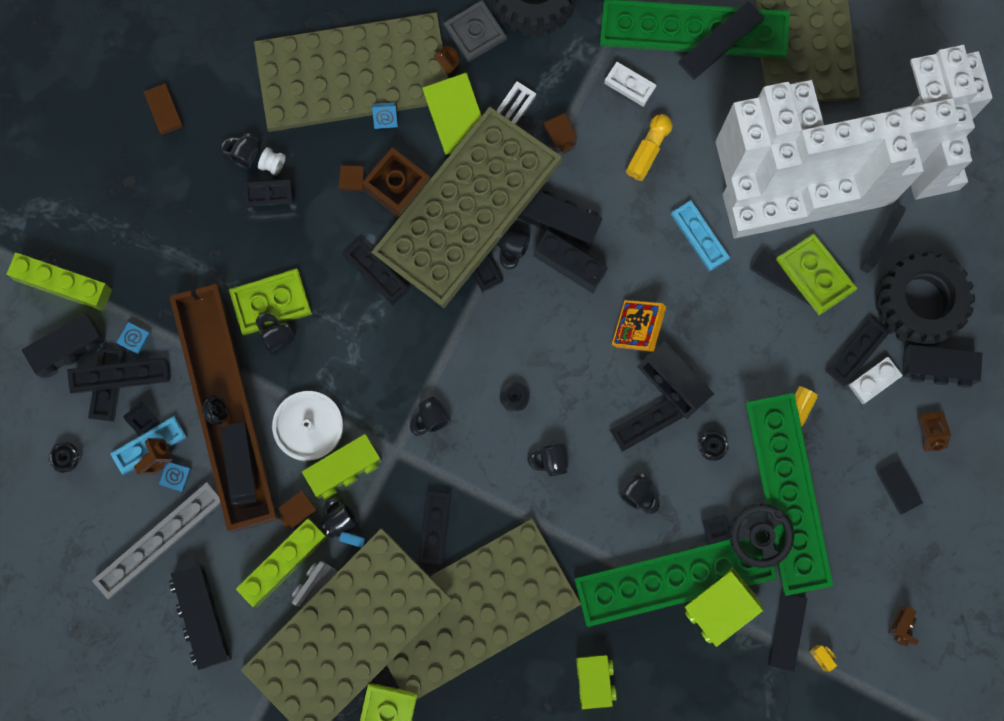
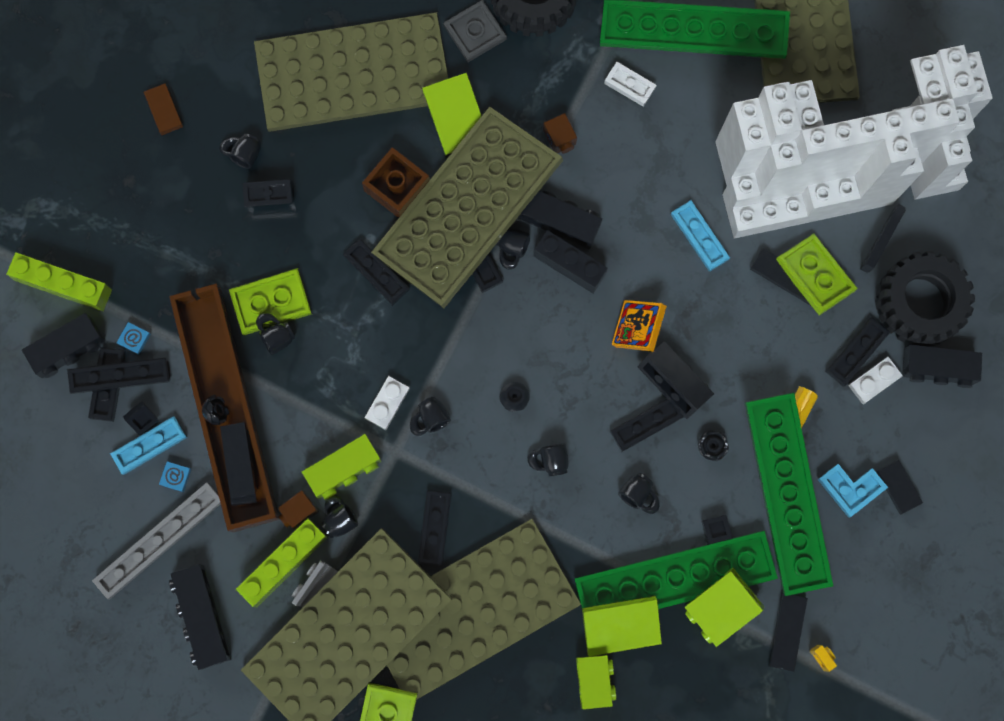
(57, 454): black plate -> none
(156, 459): reddish brown bracket -> none
(271, 161): white wheel -> none
(307, 426): white piece -> none
(351, 178): reddish brown tile -> none
(352, 540): dark azure tile -> none
(384, 115): dark azure tile -> none
(387, 403): none -> white plate
(447, 58): reddish brown tile -> none
(518, 86): white tile -> none
(622, 626): none -> lime tile
(648, 149): yellow piece -> none
(721, 40): black tile -> none
(774, 518): black wheel -> none
(852, 495): none -> medium azure plate
(904, 622): reddish brown bracket -> none
(934, 430): reddish brown bracket -> none

